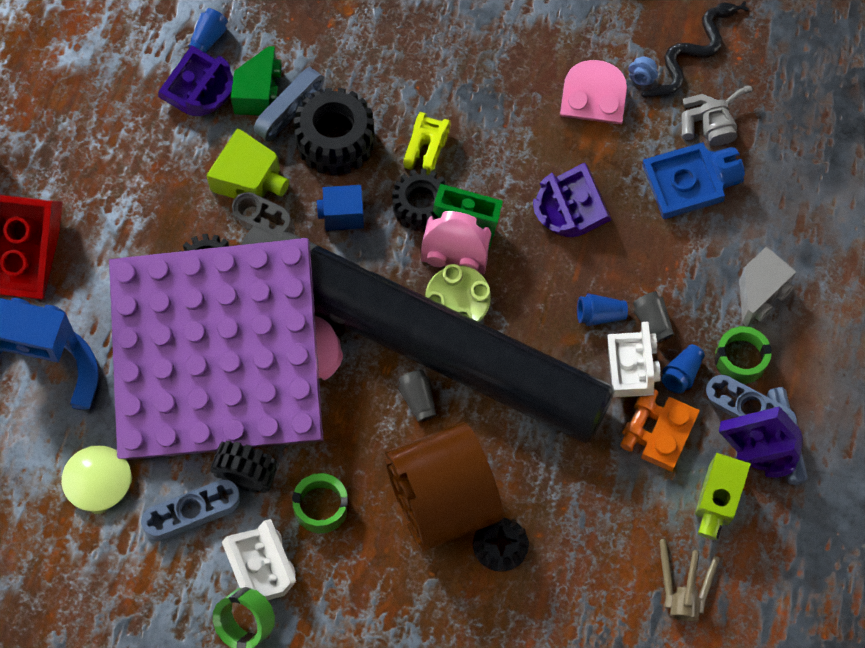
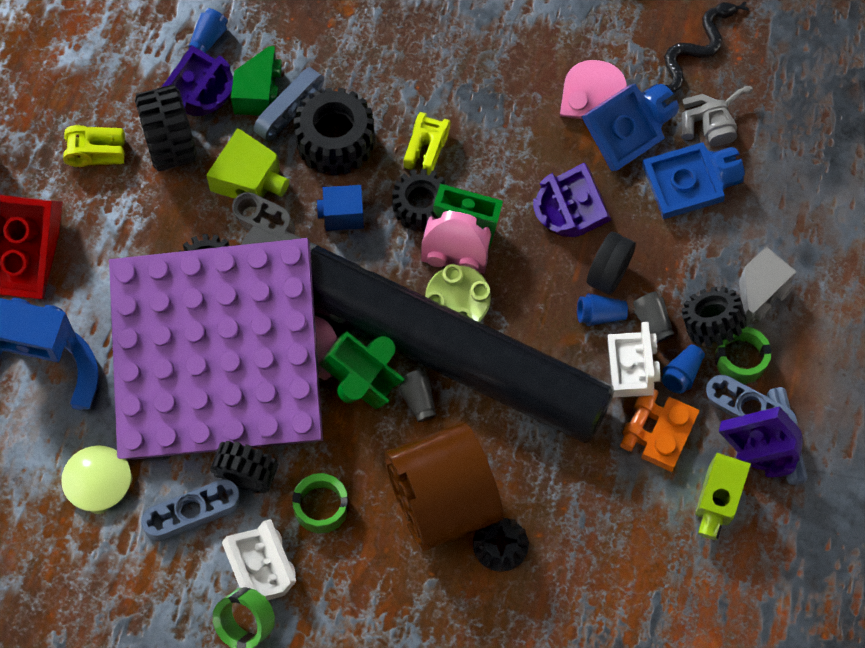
(95, 146): none -> neon yellow piece
(166, 127): none -> black tyre
(362, 369): none -> green piece
(611, 263): none -> black tyre
(630, 123): none -> blue plate
(643, 71): medium blue plate -> none
(686, 604): dark tan plant -> none
(700, 321): none -> black tyre

